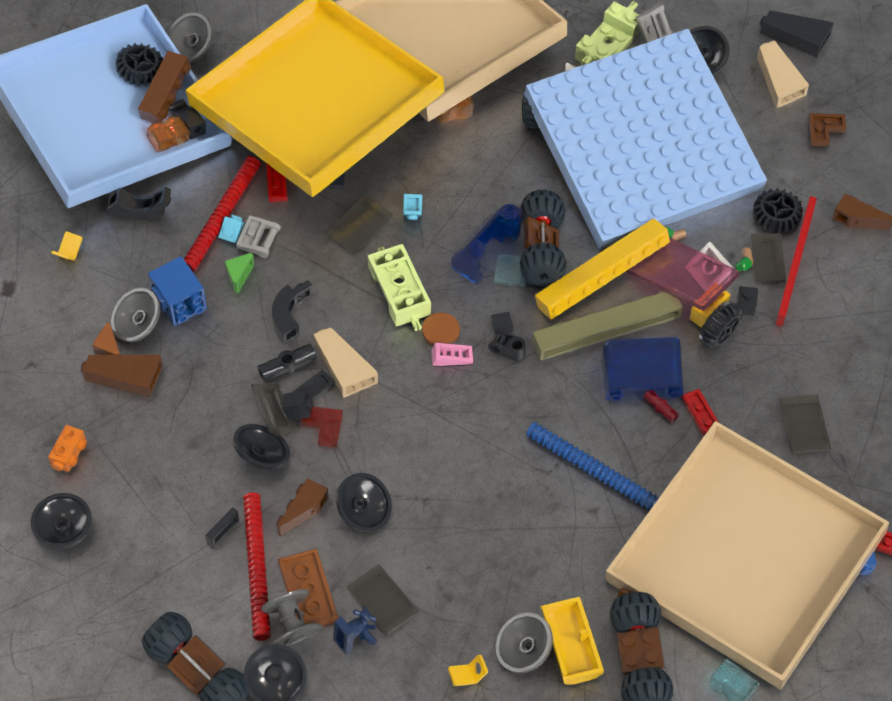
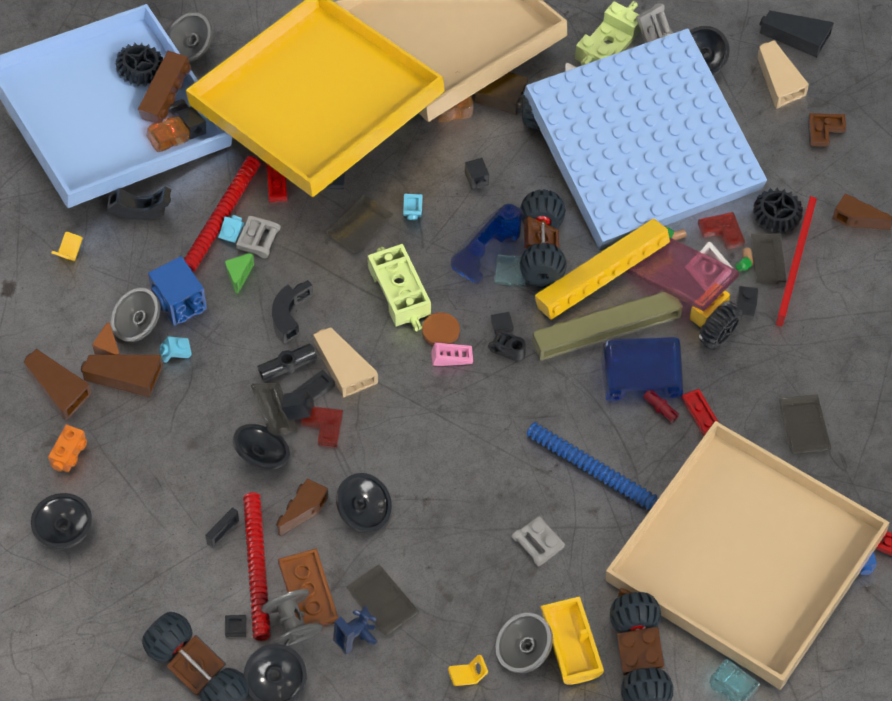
(57, 383): none -> reddish brown slope
(175, 347): none -> medium azure bracket
(235, 625): none -> black tile
(477, 173): none -> black brick
(503, 93): none -> dark brown brick
(543, 537): none -> light grey plate
(723, 225): none -> clear red plate

